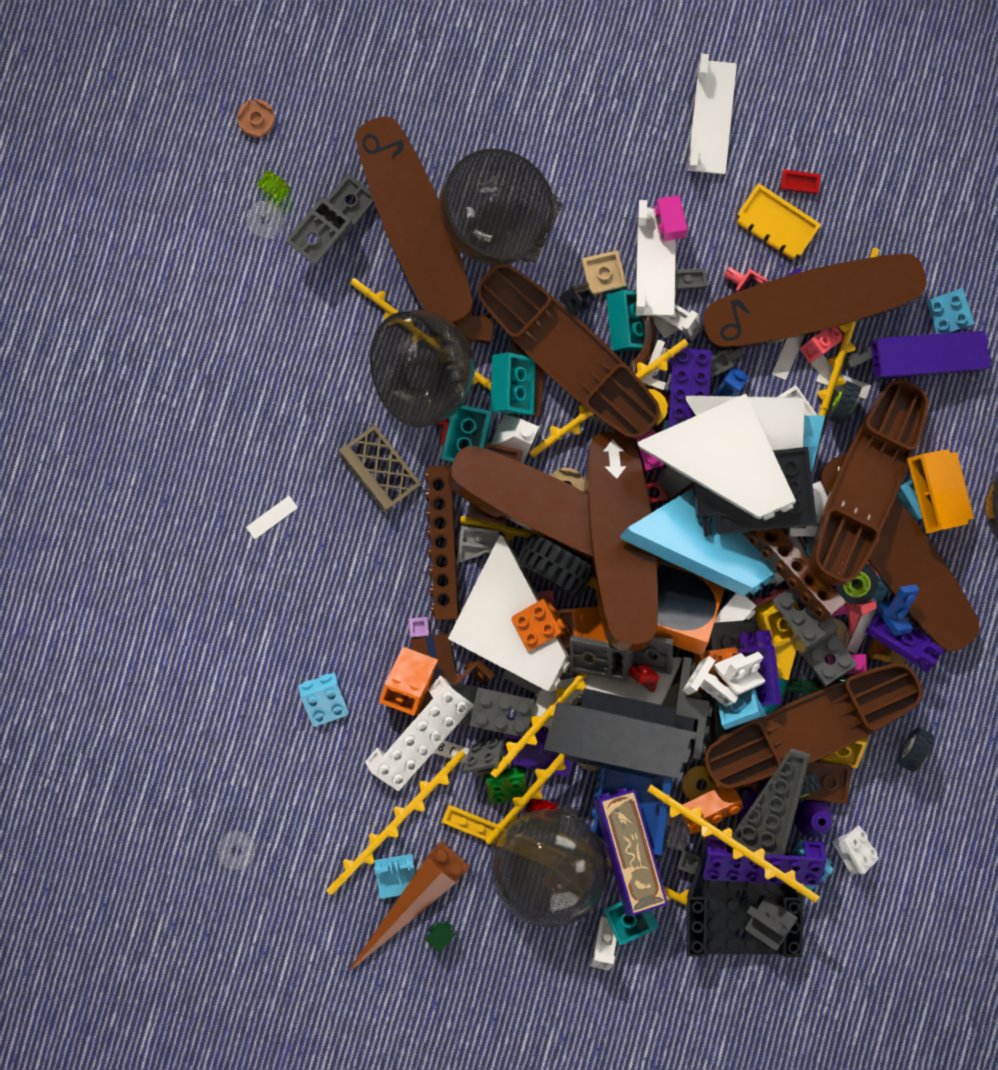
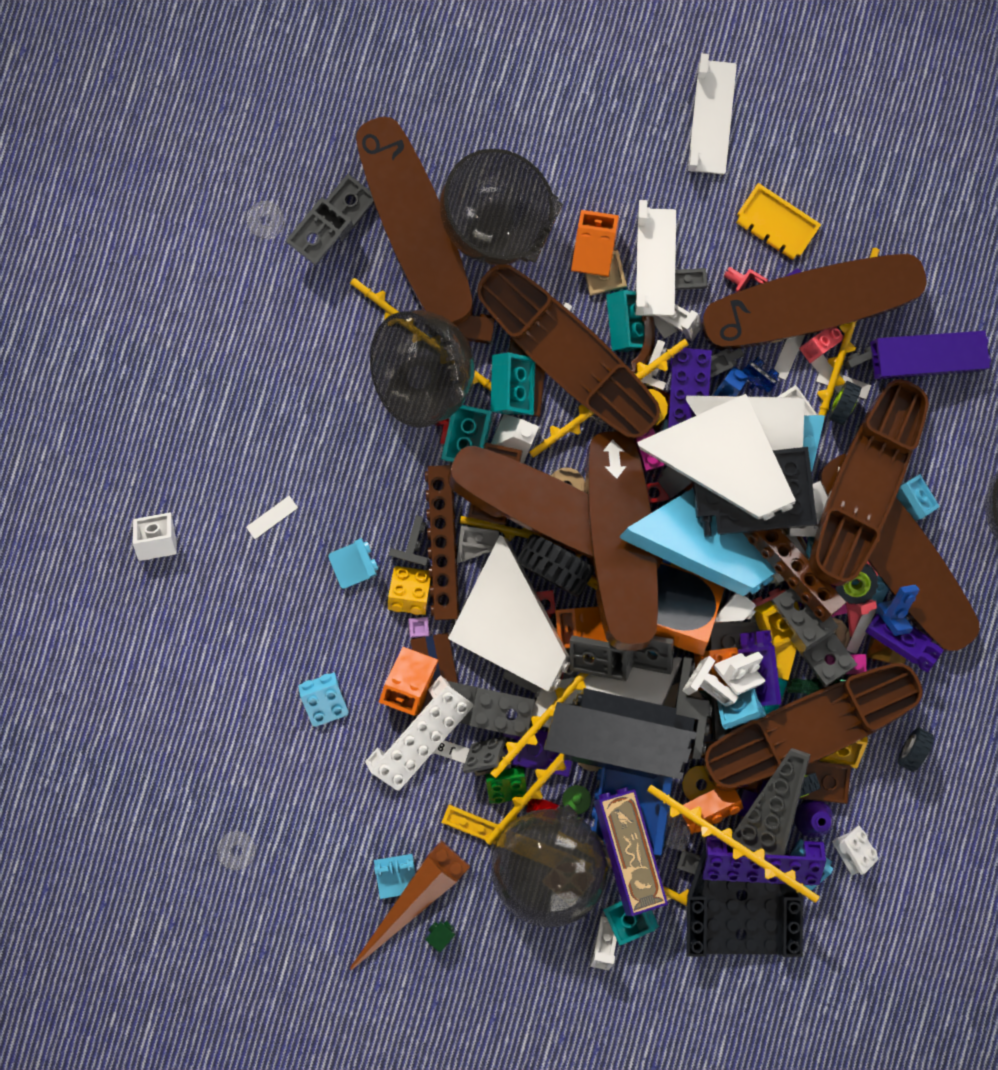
(154, 536): none -> white slope
(256, 118): nougat tile -> none
(274, 185): clear neon green bracket -> none
(353, 563): none -> medium azure bracket
(364, 475): dark tan fence -> none
(391, 830): yellow plant -> none
(409, 590): none -> yellow bracket
(413, 544): none -> dark grey bracket
(478, 668): reddish brown bracket -> none
(538, 624): orange bracket -> none
(574, 298): black hinge -> none
(578, 798): none -> bright green piece
(595, 243): none -> orange slope
(645, 676): red bracket -> none
(671, 218): dark pink brick -> none
(759, 377): none -> clear blue hips
(770, 923): dark grey bracket -> none
(800, 181): red tile -> none
(940, 490): light orange piece -> none
(950, 312): medium azure hinge -> none

